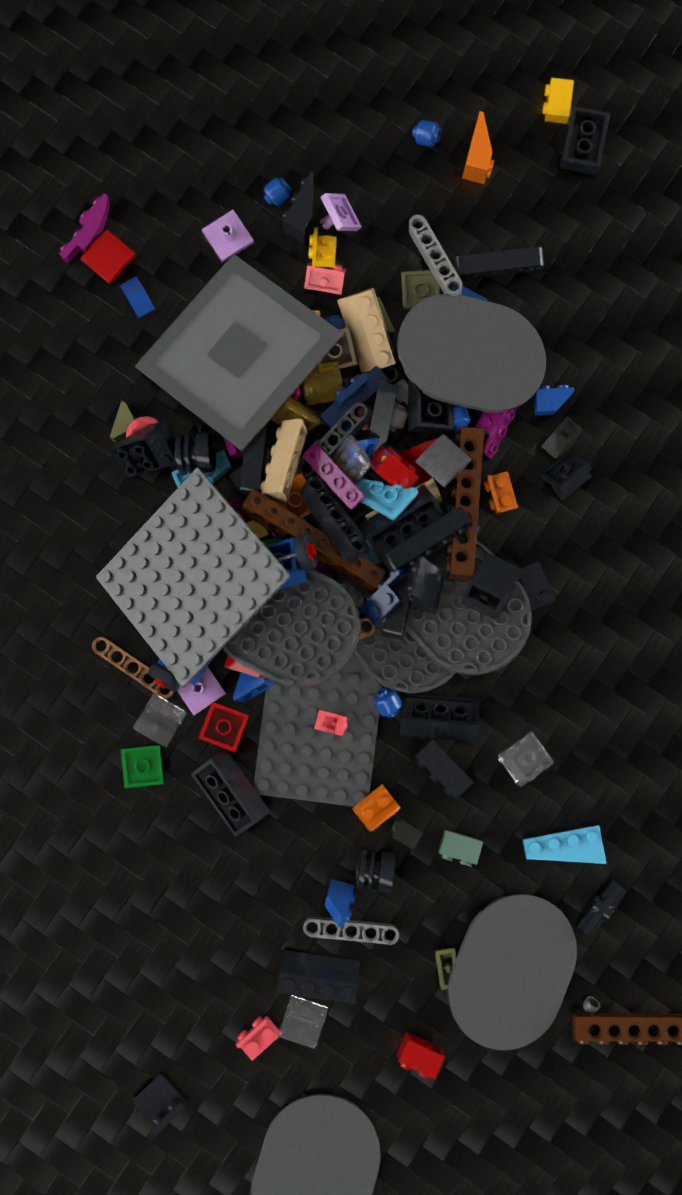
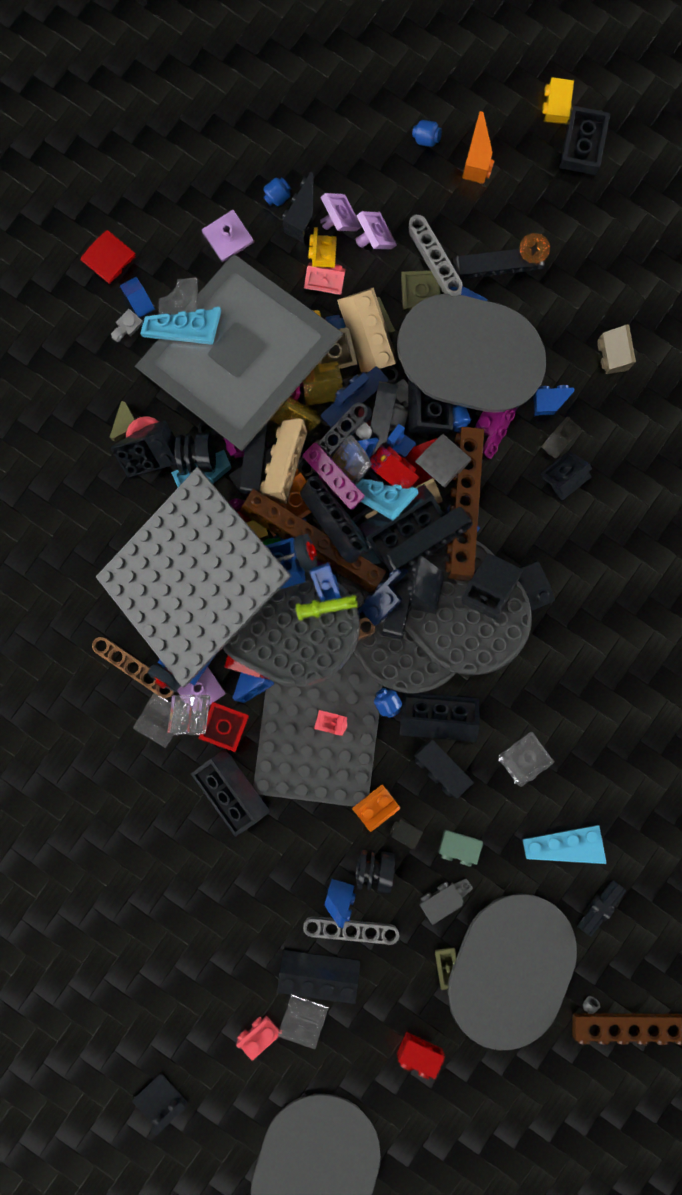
(92, 223): magenta slope -> none
(128, 324): none -> light grey plate
(142, 766): green plate -> none
(181, 299): none -> clear tile
(186, 327): none -> medium azure wing
(188, 714): none -> clear slope
(317, 608): none -> lime pin
(325, 582): none -> blue slope
(364, 431): none -> light grey hinge
(375, 231): none -> lavender tile
(400, 442): none -> blue slope
(444, 900): none -> dark grey hinge
(500, 492): orange bracket -> none
(542, 245): none -> clear orange gear
(617, 350): none -> dark tan slope

